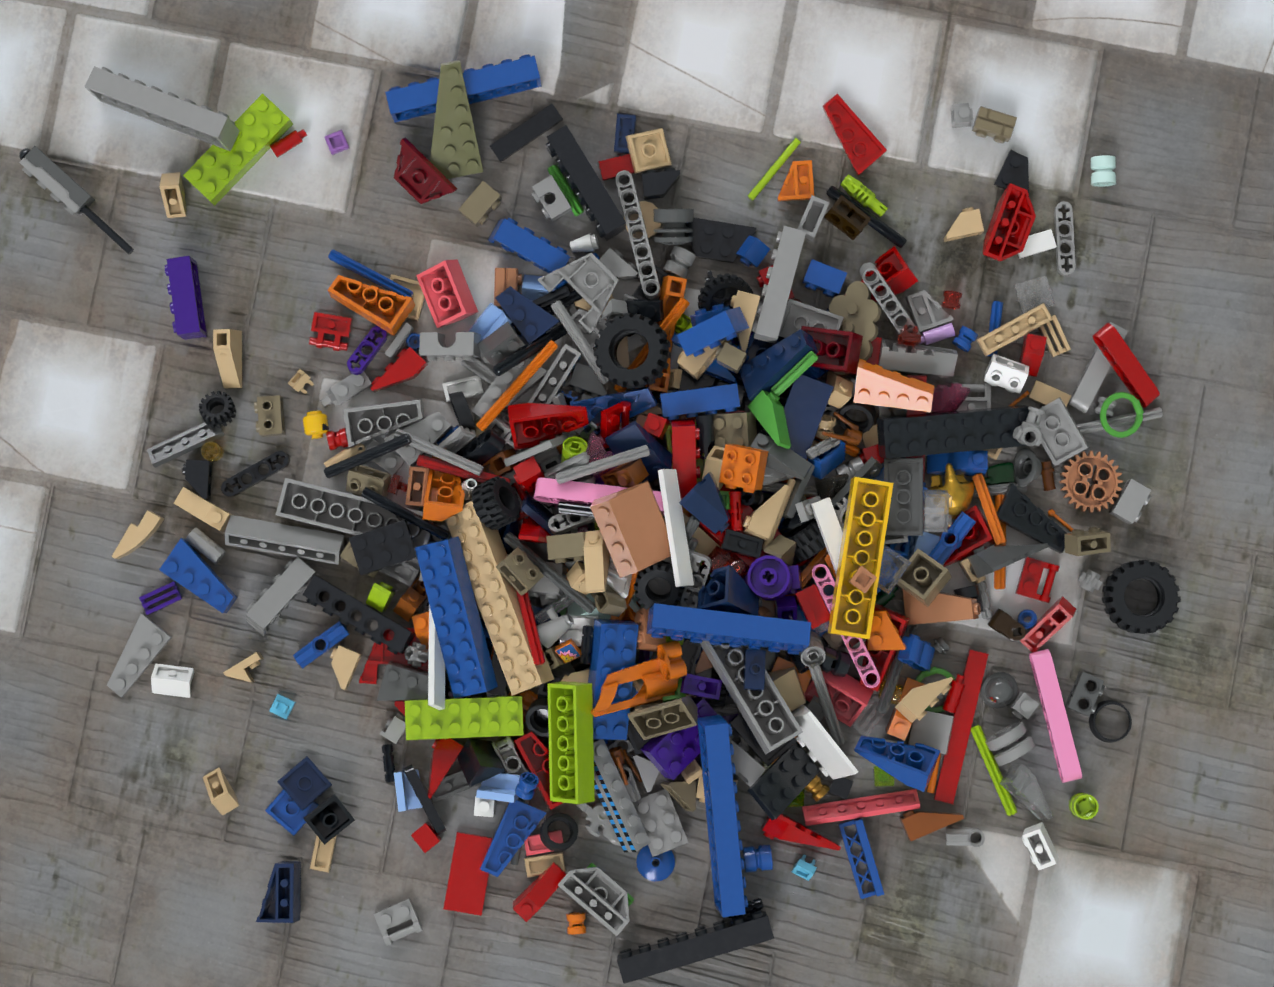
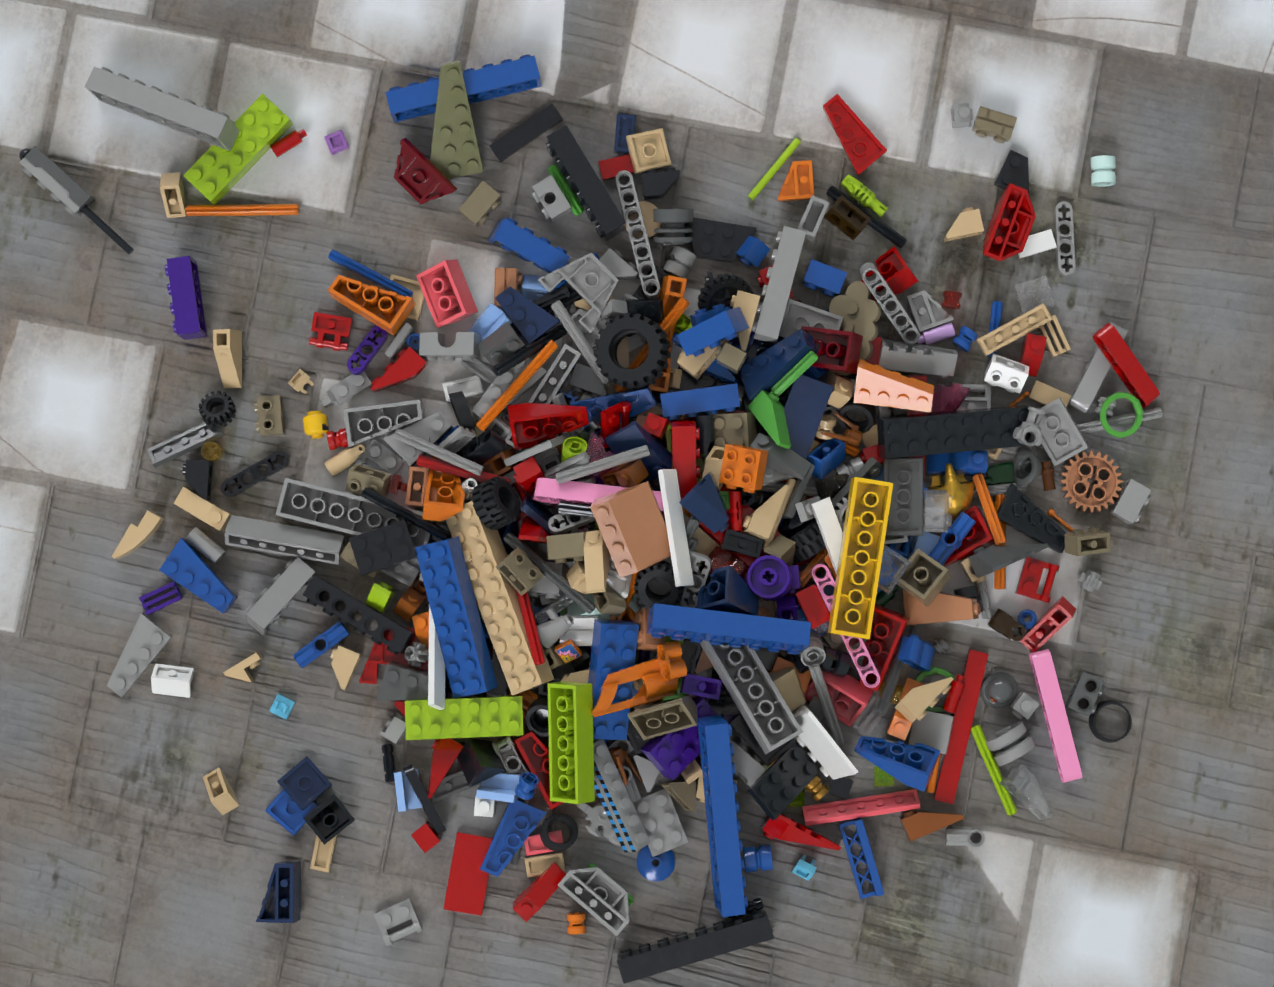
(242, 210): none -> orange axle
(367, 455): black axle -> none
(585, 243): white cone -> none
(586, 644): black axle -> none
(754, 669): dark blue plate -> none
(822, 447): light grey axle -> none
(862, 579): nougat plate -> none
(884, 633): orange wing -> none
(907, 338): clear red tile -> none
(1040, 846): white brick -> none
(1083, 805): lime wheel -> none
(1166, 594): black tyre -> none

